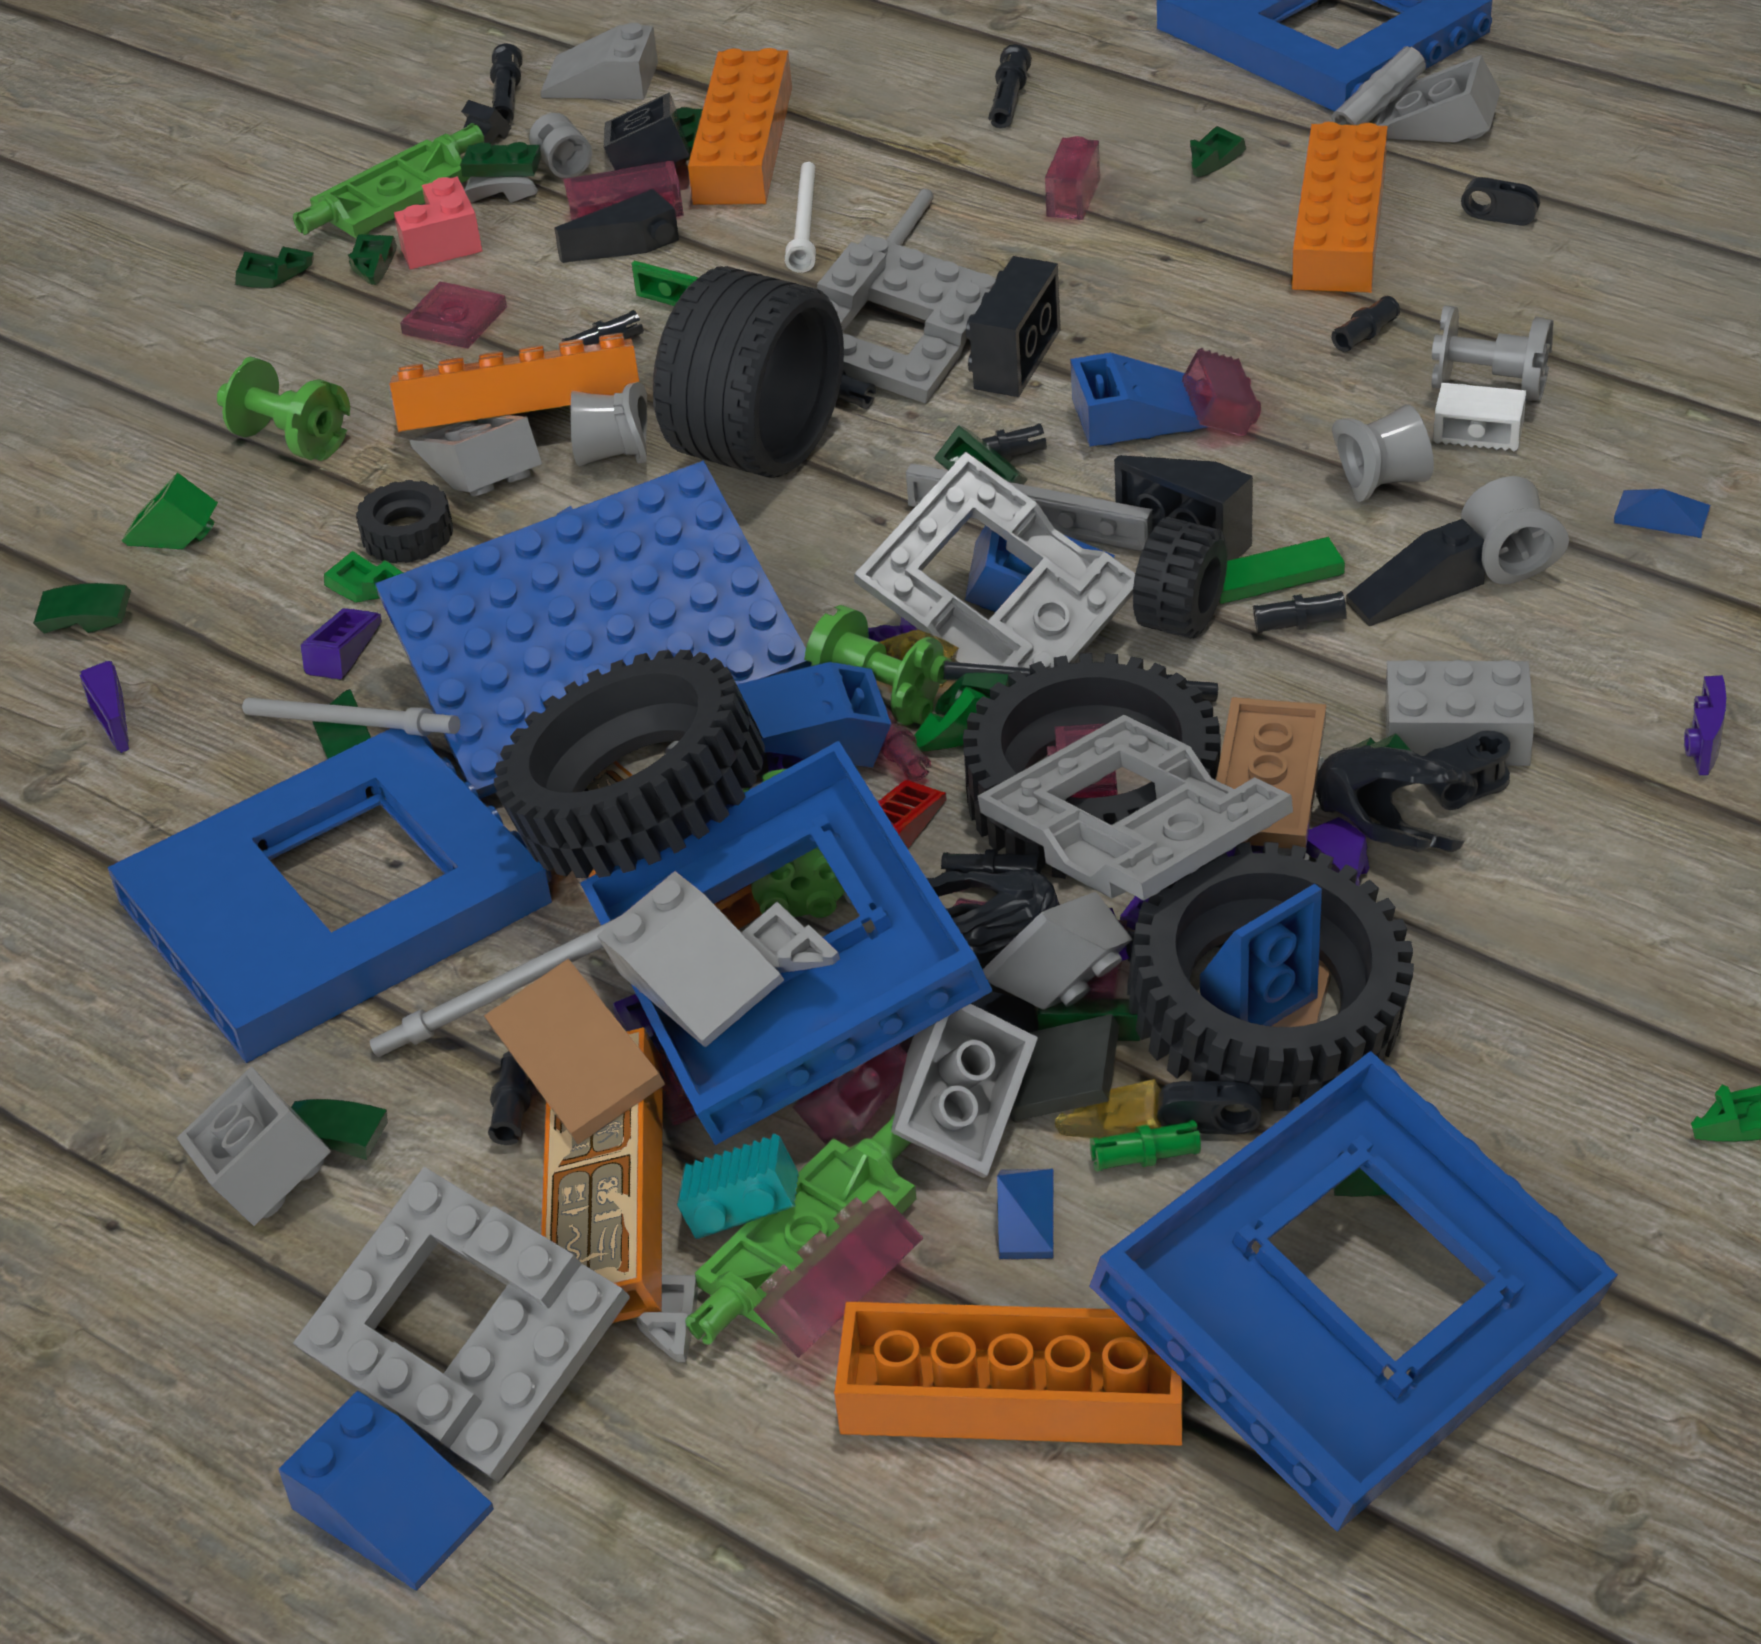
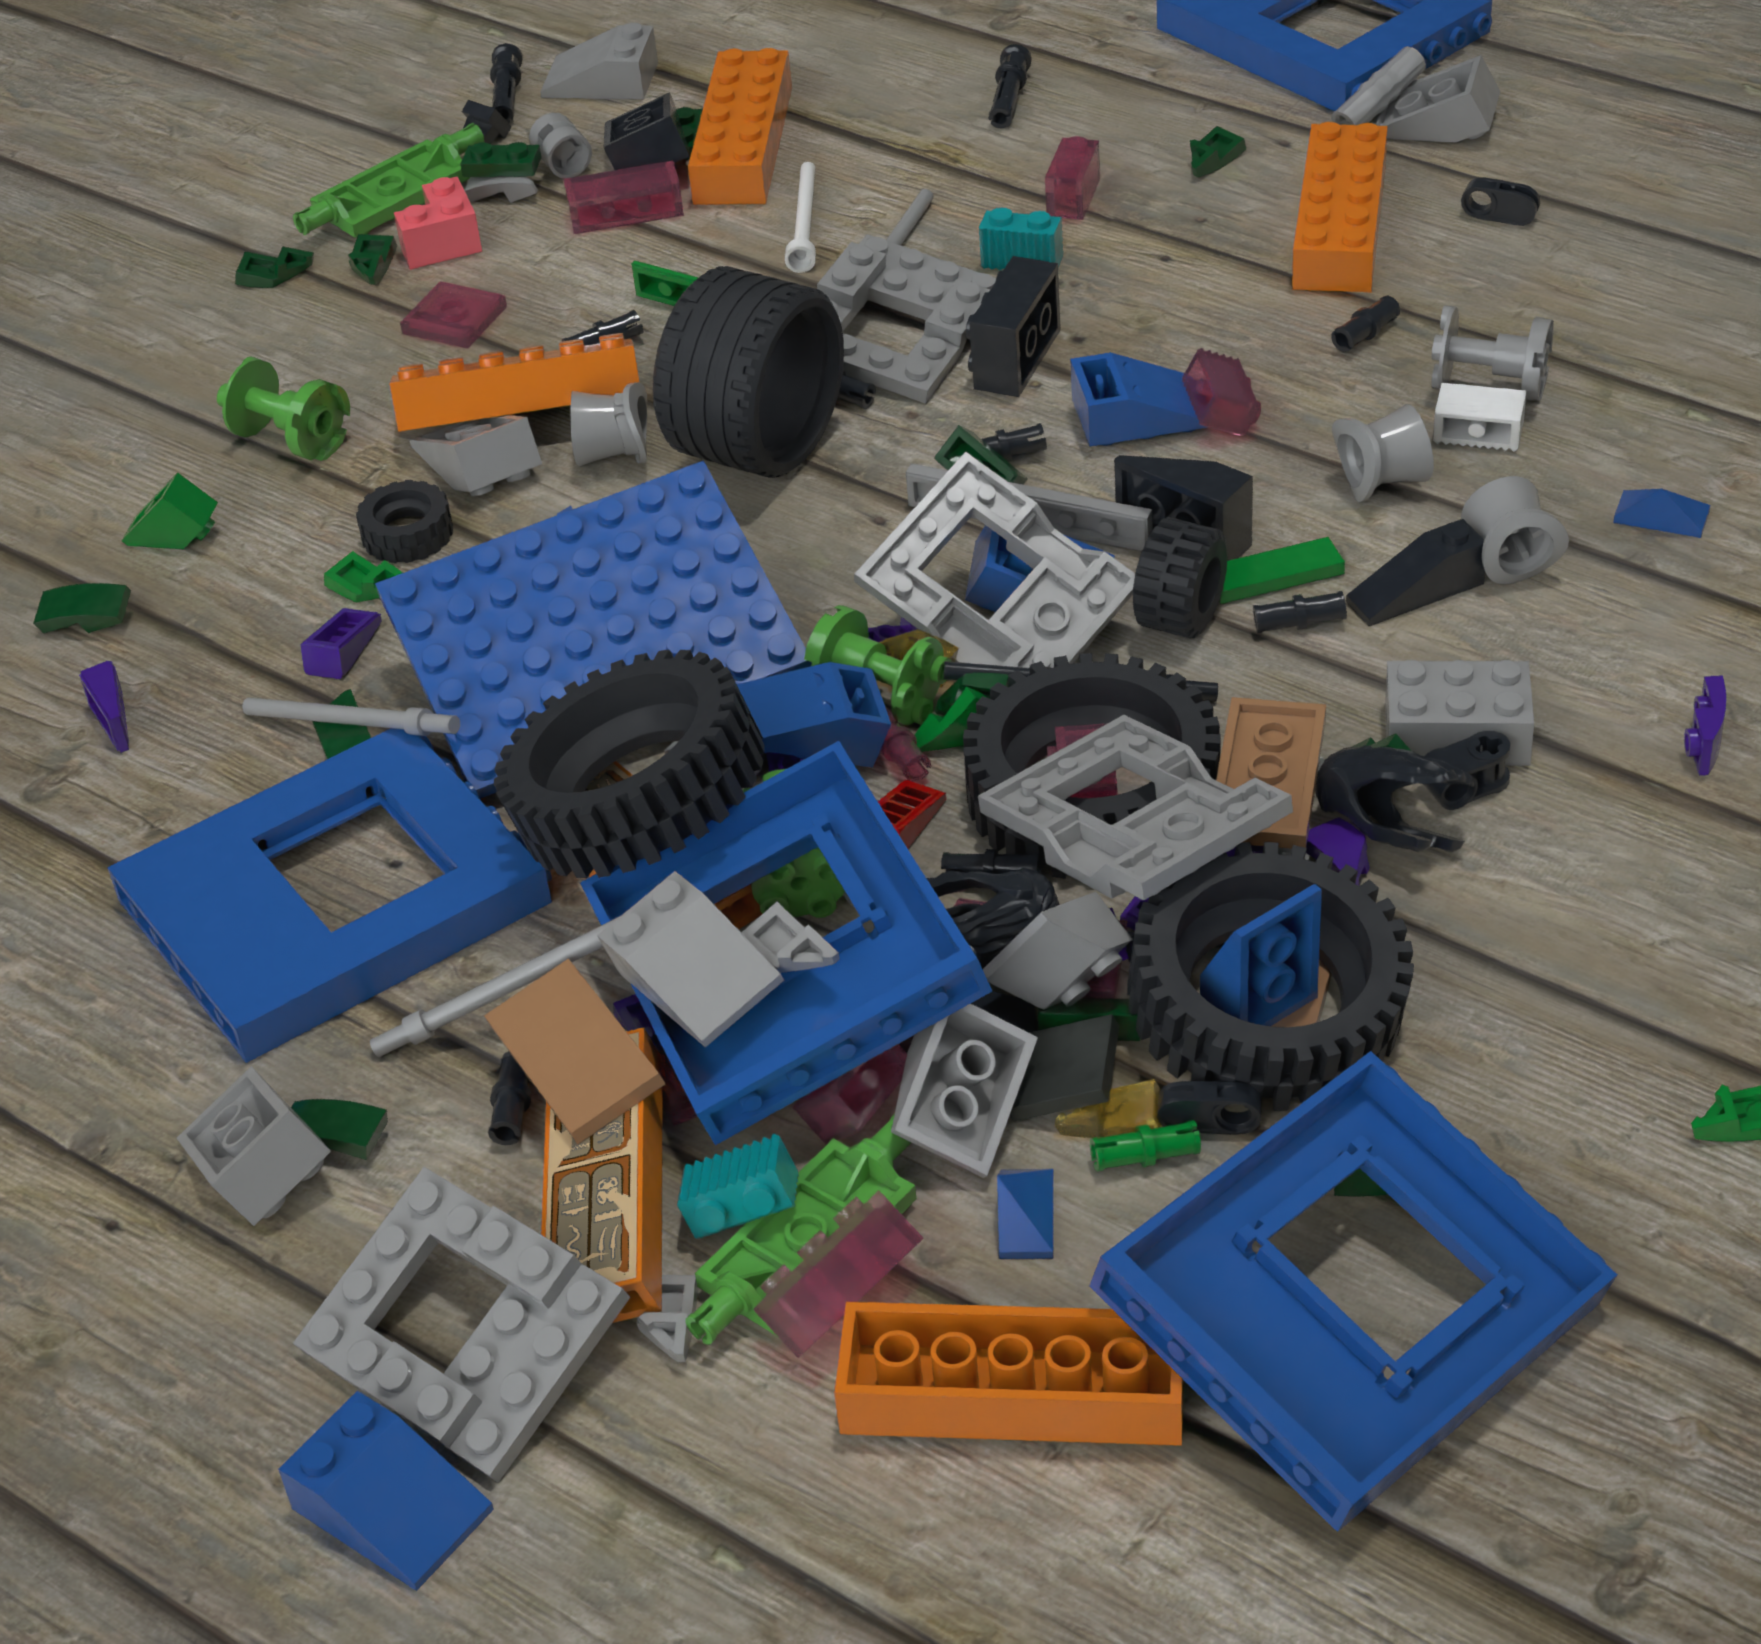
(619, 229): black slope -> none
(1019, 235): none -> teal brick

